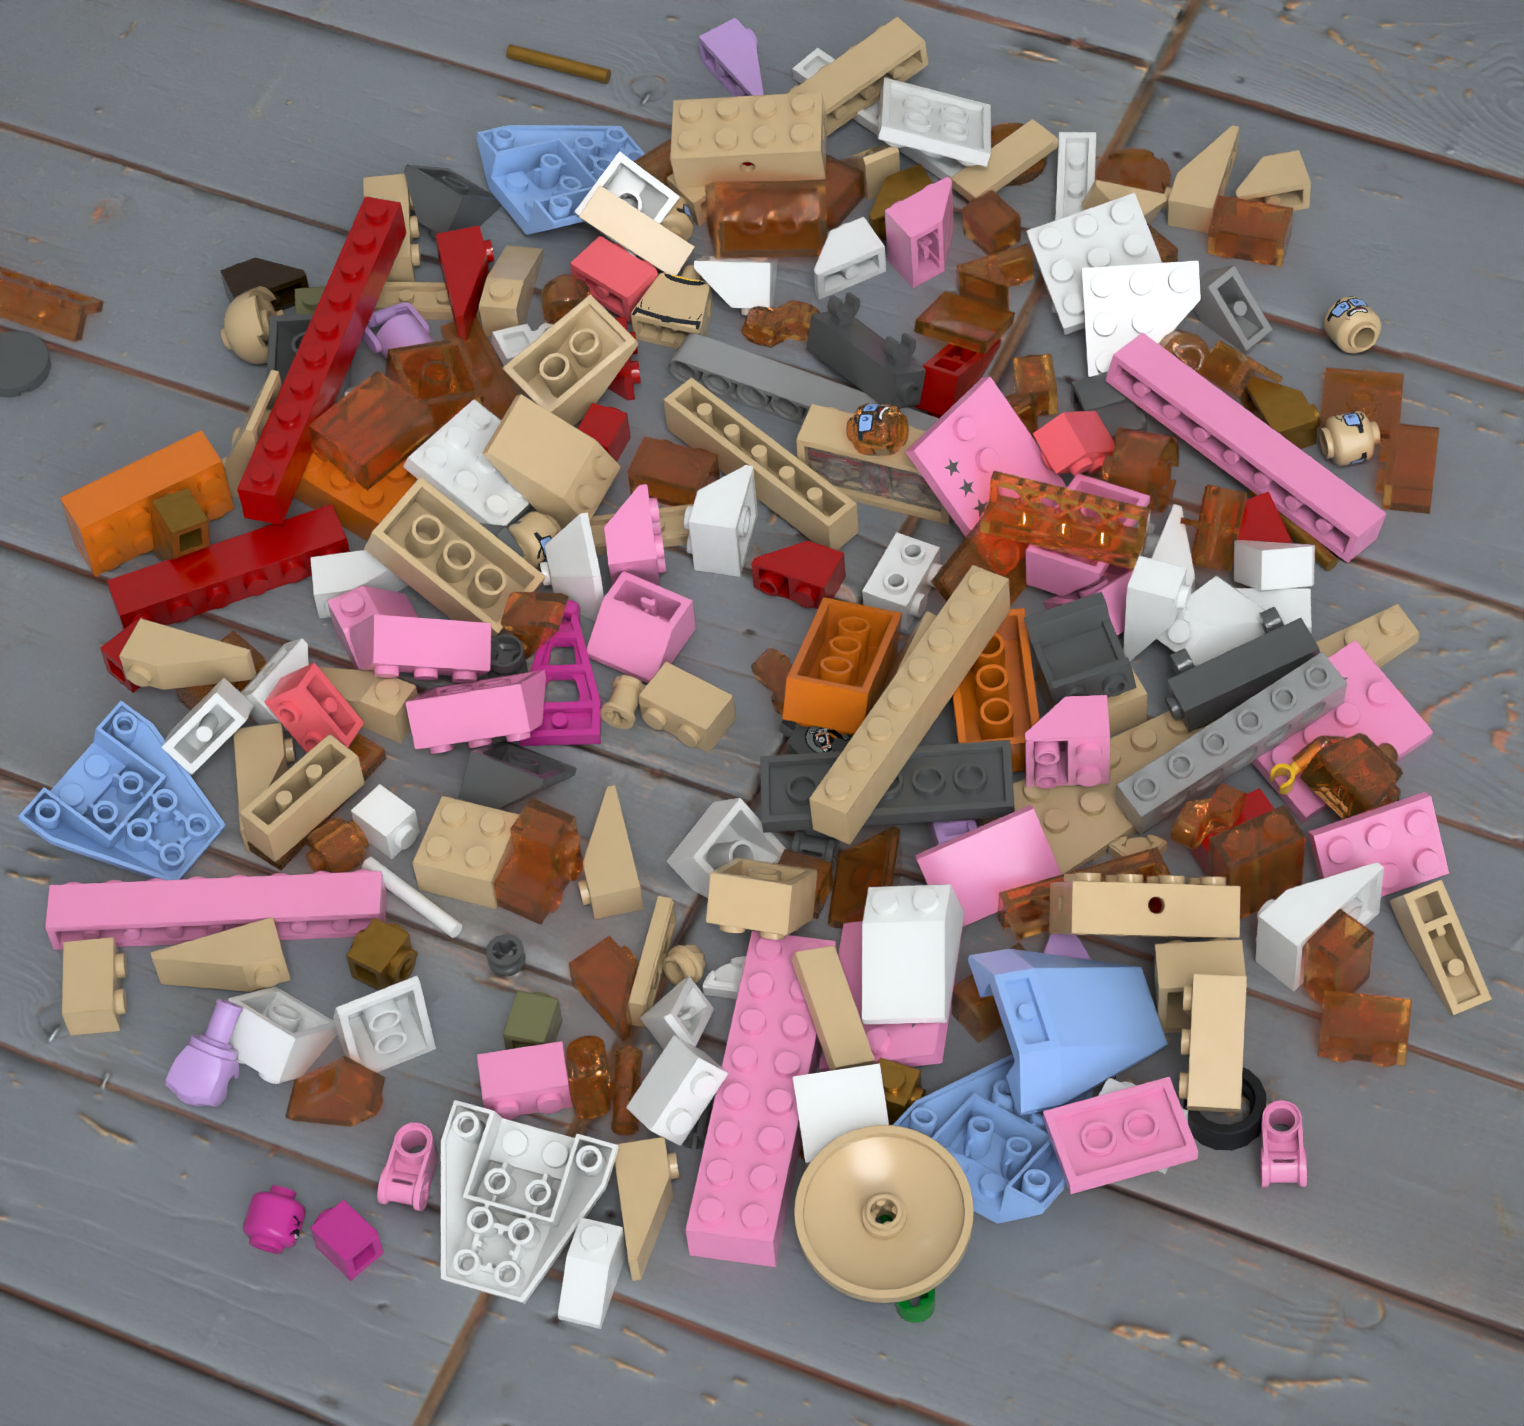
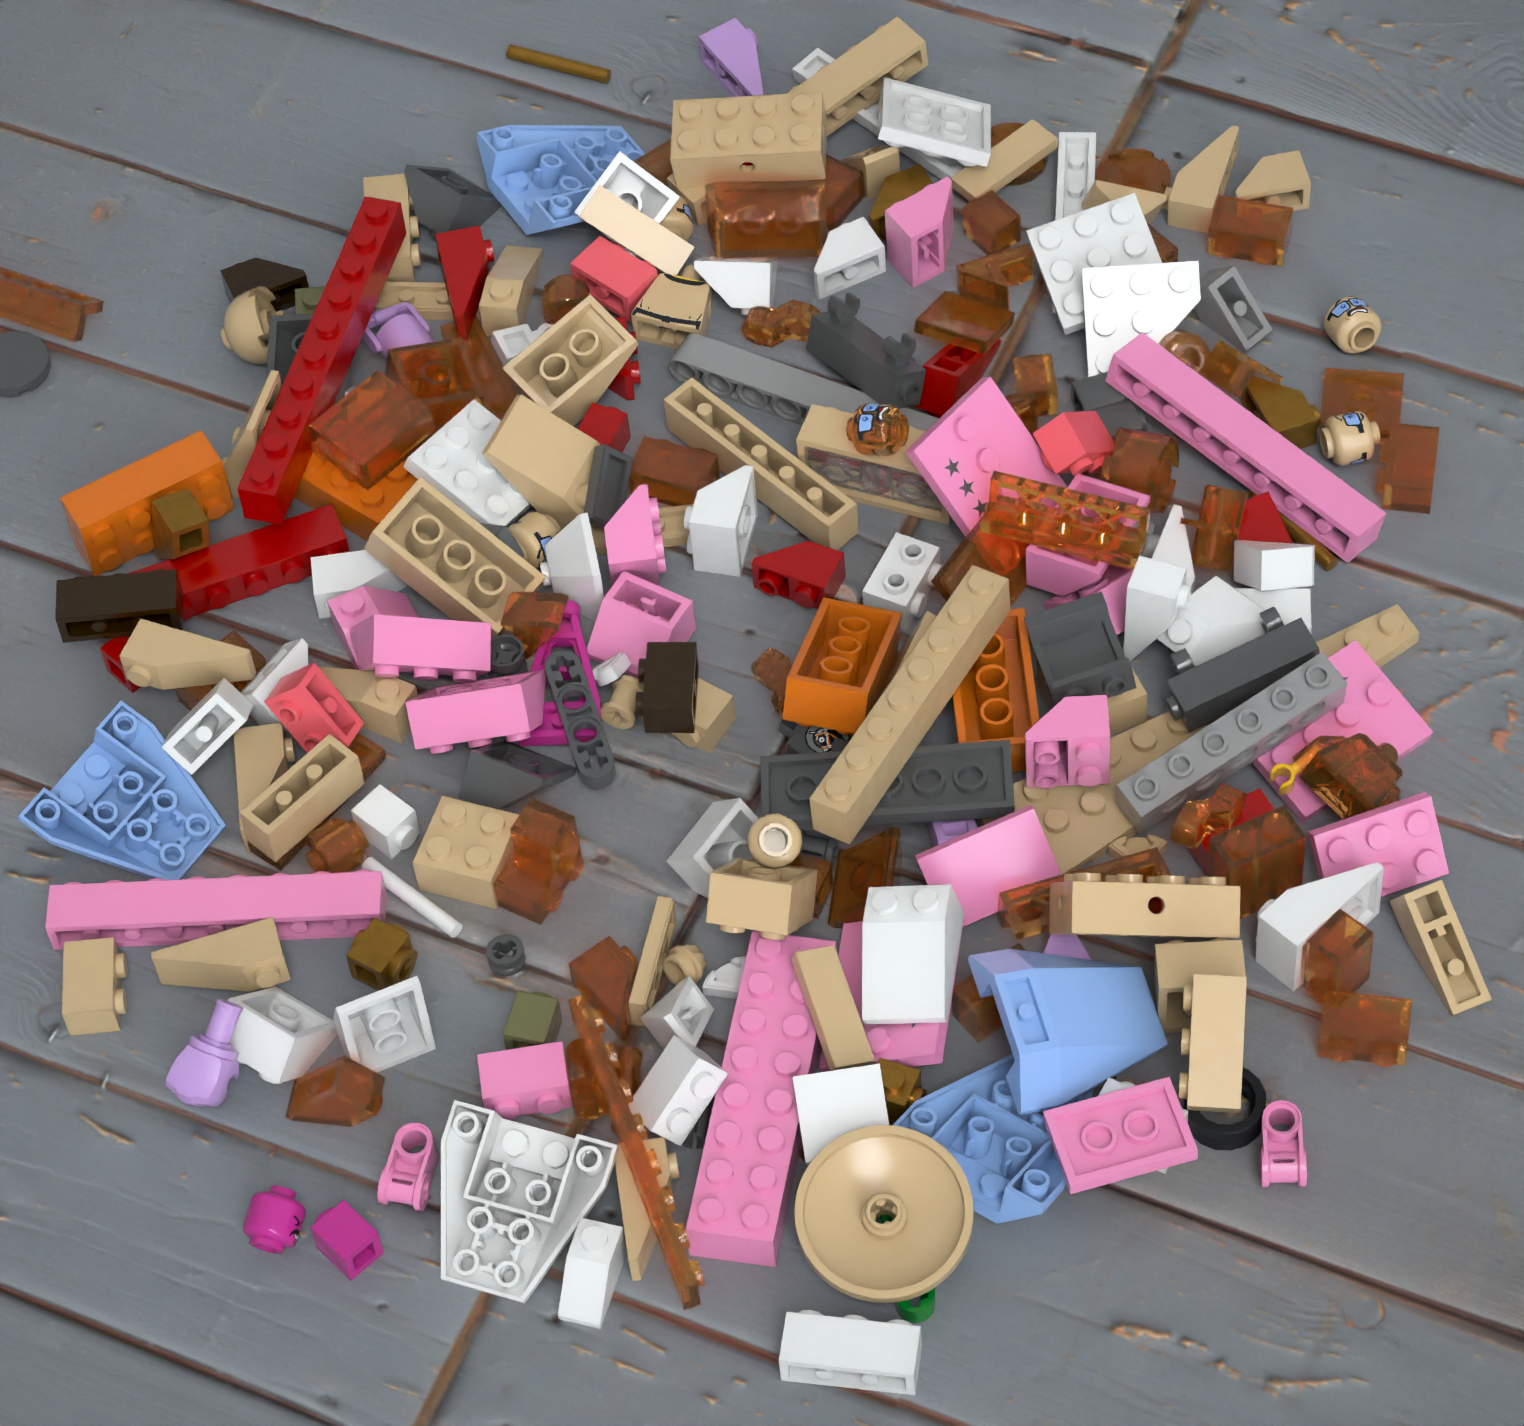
(115, 603): none -> dark brown brick
(579, 719): none -> dark grey beam
(607, 484): none -> dark grey tile
(608, 865): tan slope -> none
(611, 669): none -> white tile
(642, 1163): none -> clear orange plate
(670, 687): none -> dark brown brick
(774, 841): none -> tan head
(850, 1352): none -> white brick

